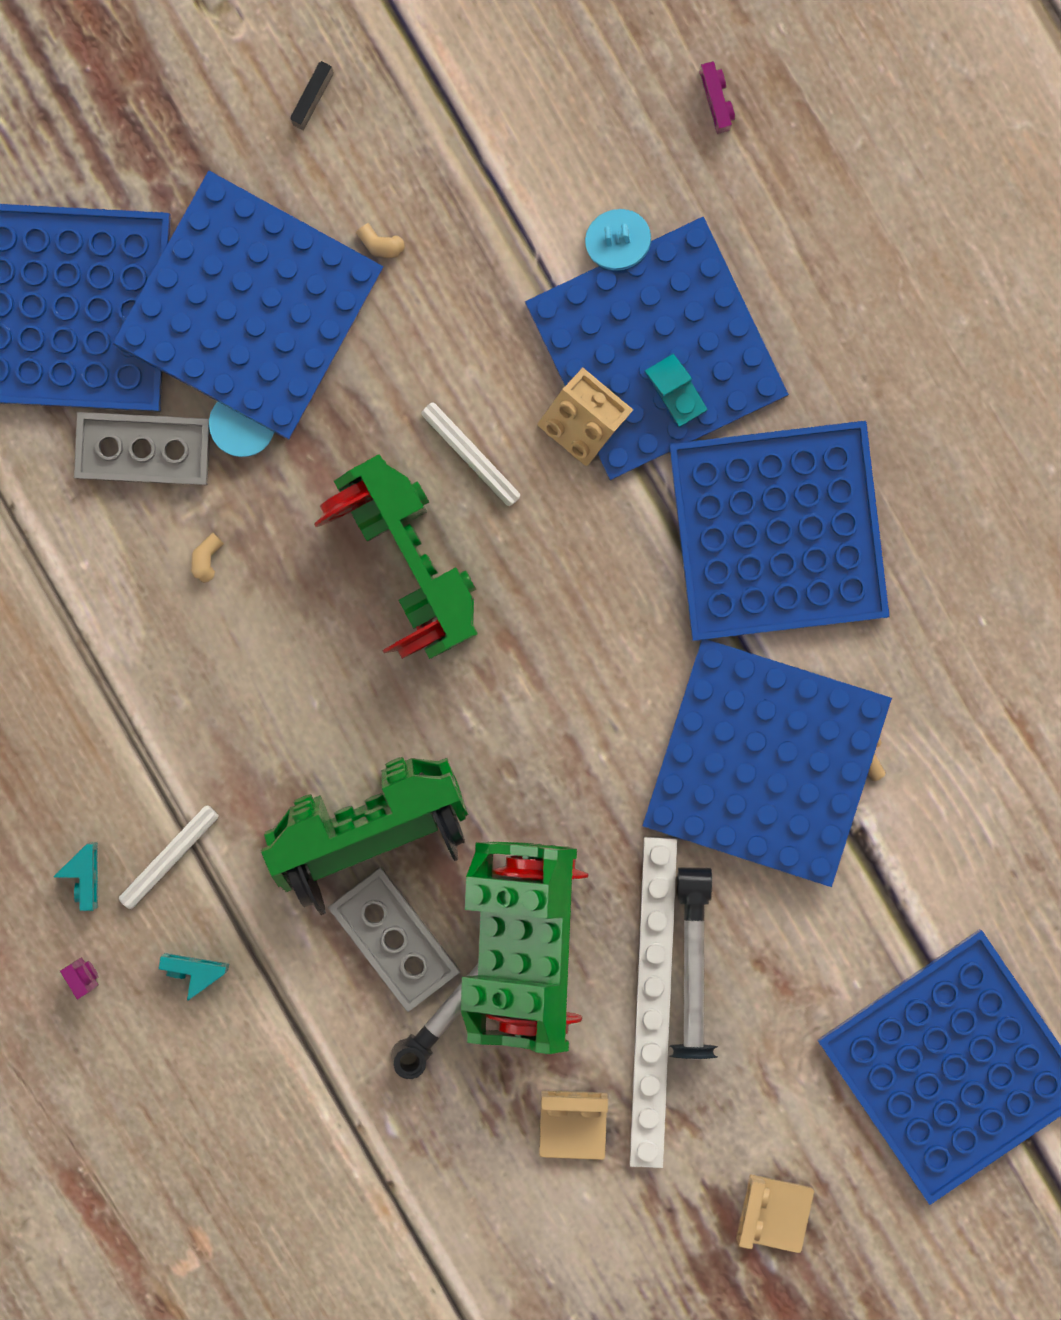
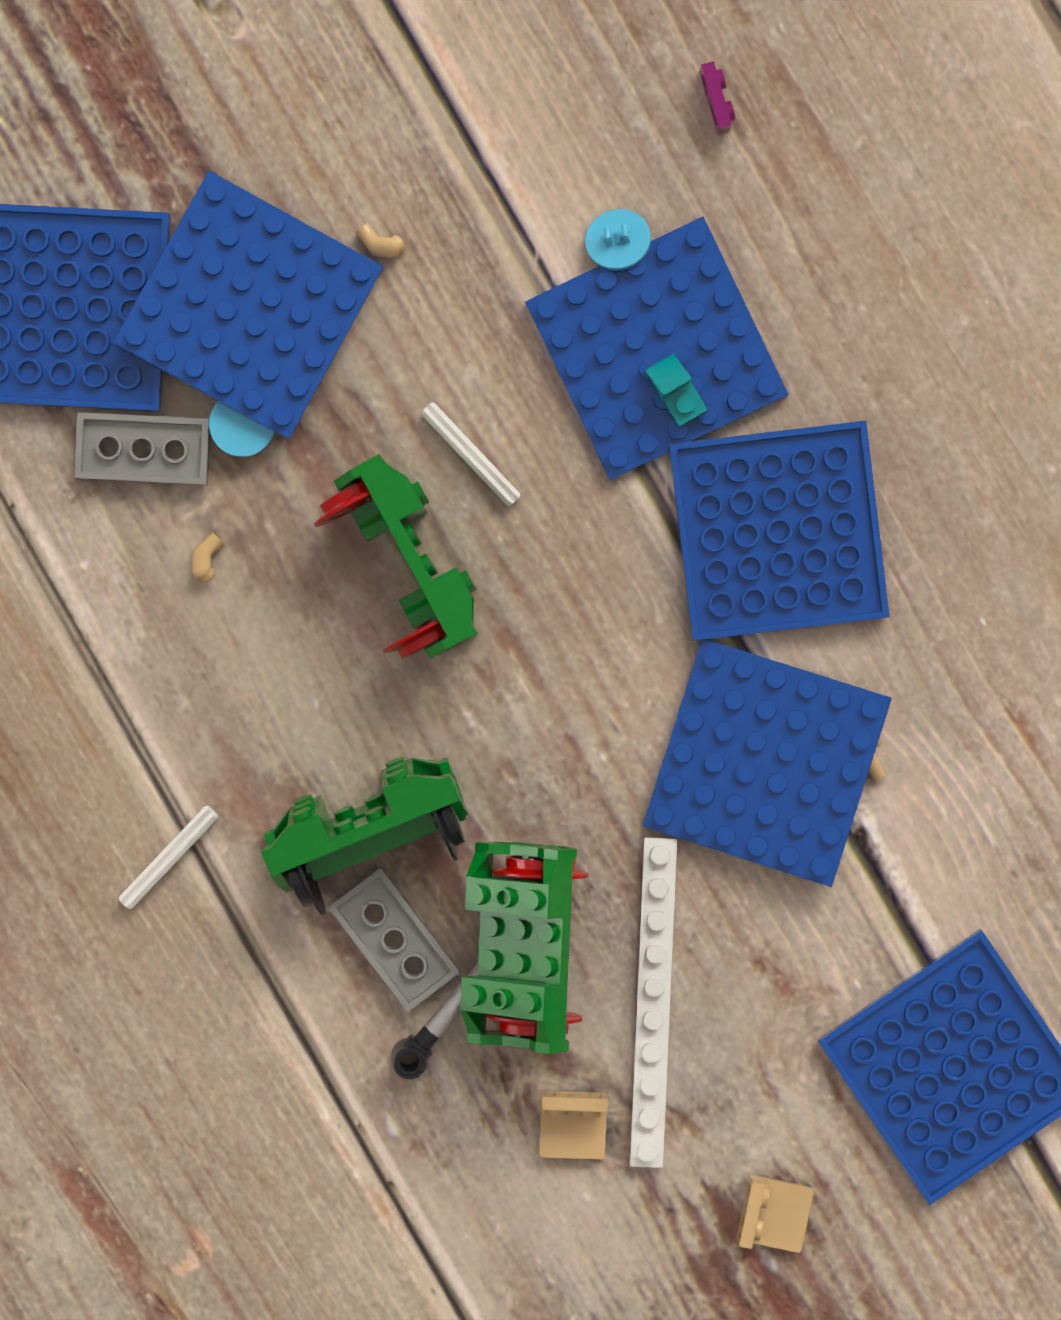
(80, 977): magenta plate -> none
(85, 867): teal slope -> none
(202, 971): teal slope -> none
(311, 95): black tile -> none
(584, 416): tan bracket -> none
(694, 891): piece -> none

